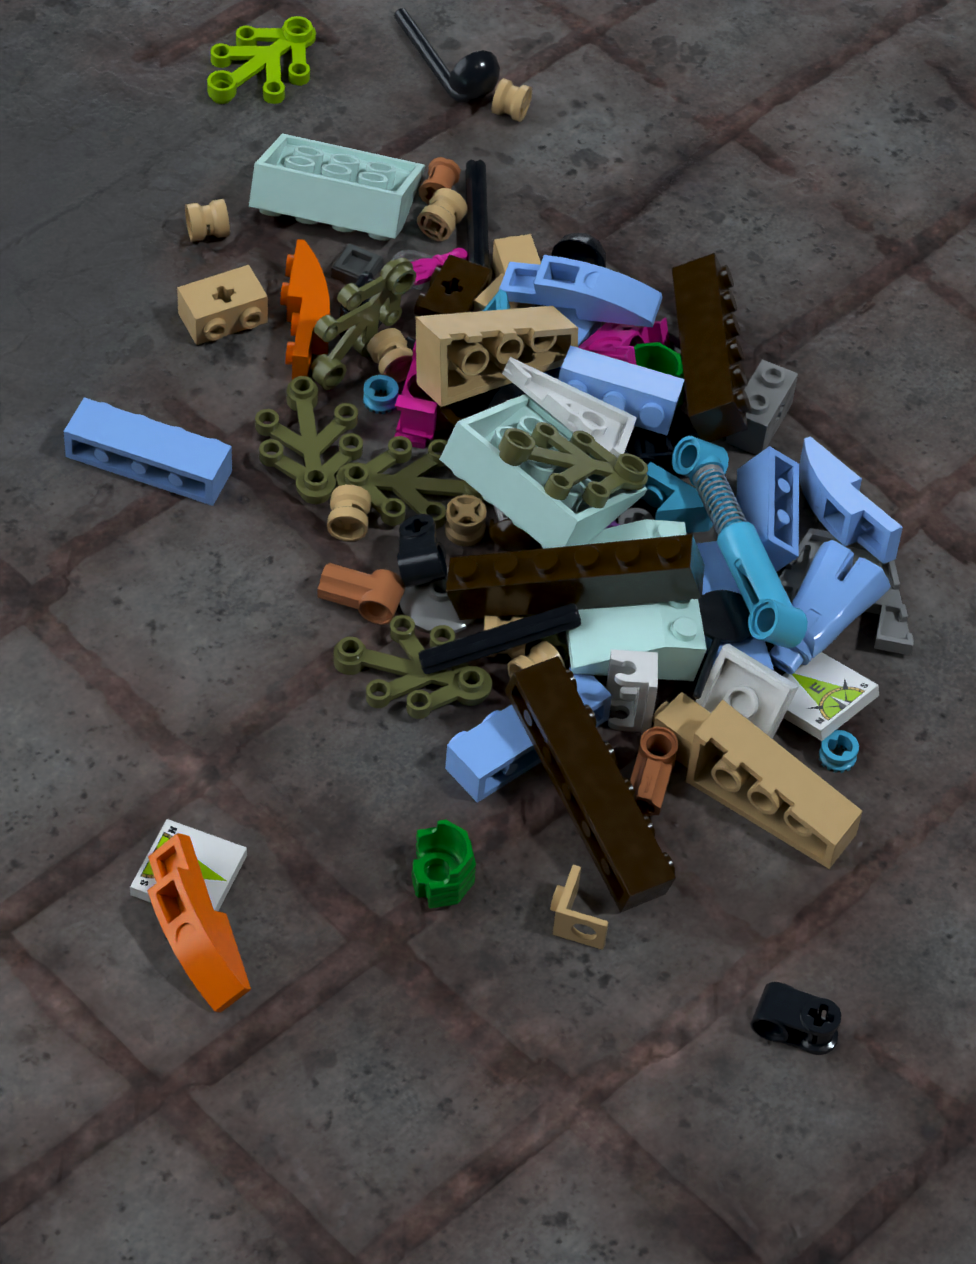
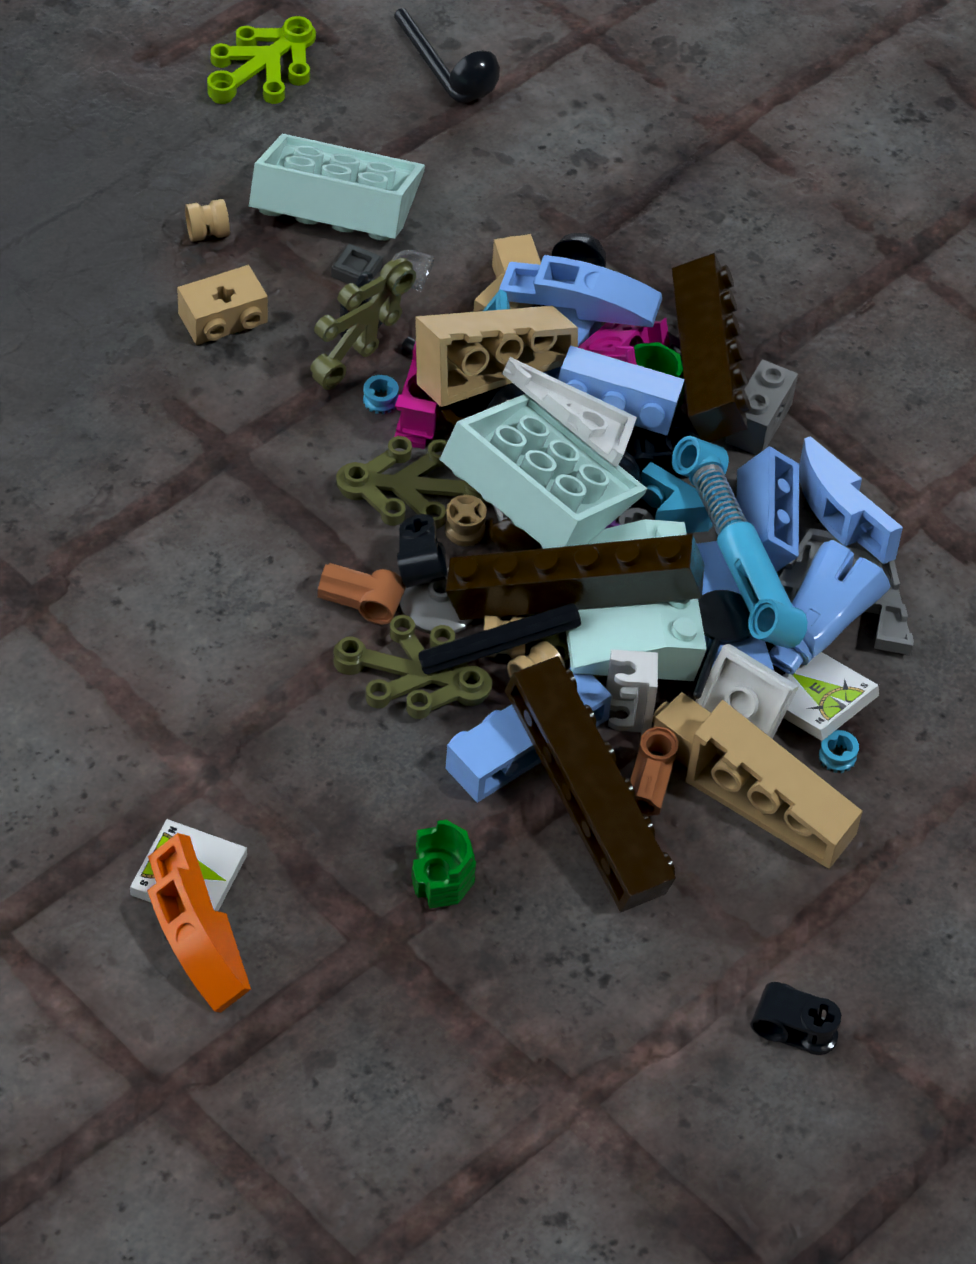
(148, 451): light blue brick -> none
(303, 398): olive plant -> none
(306, 303): orange slope -> none
(349, 513): tan wheel -> none
(391, 353): tan wheel -> none
(425, 267): dark pink piece -> none
(442, 174): nougat bush -> none
(442, 214): tan wheel -> none
(453, 288): dark brown brick -> none
(477, 213): black axle -> none
(511, 100): tan wheel -> none
(566, 918): tan bracket -> none
(624, 472): olive plant -> none

